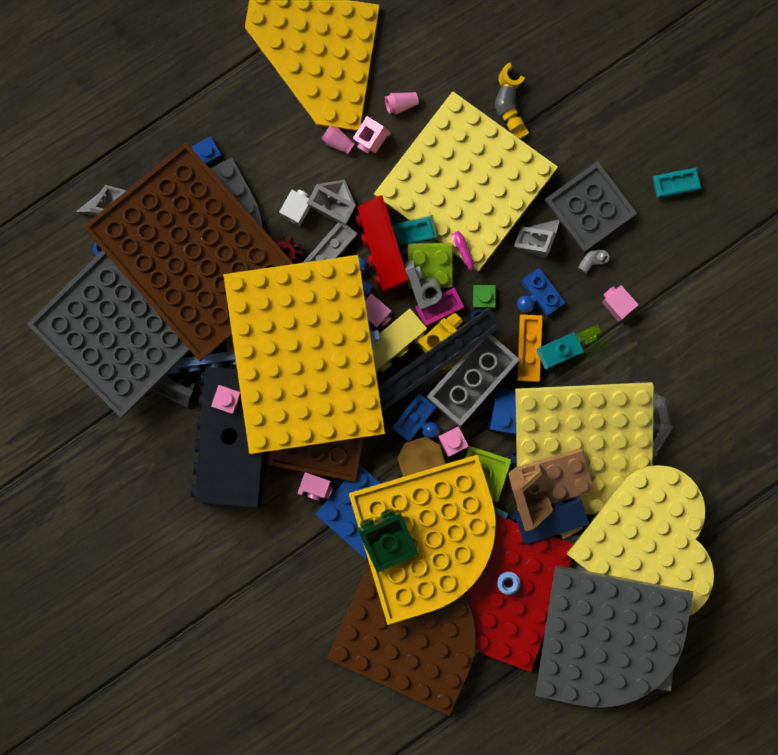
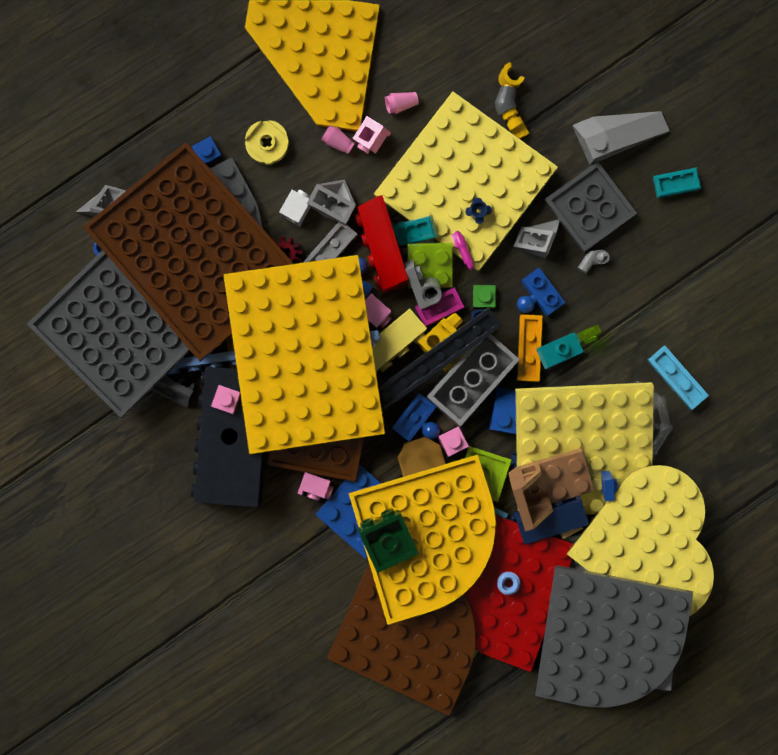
(254, 143): none -> light yellow plate
(478, 204): none -> dark blue plate
(609, 485): none -> blue plate
(613, 134): none -> light grey wedge
(619, 302): bright pink brick -> none
(677, 377): none -> medium azure plate

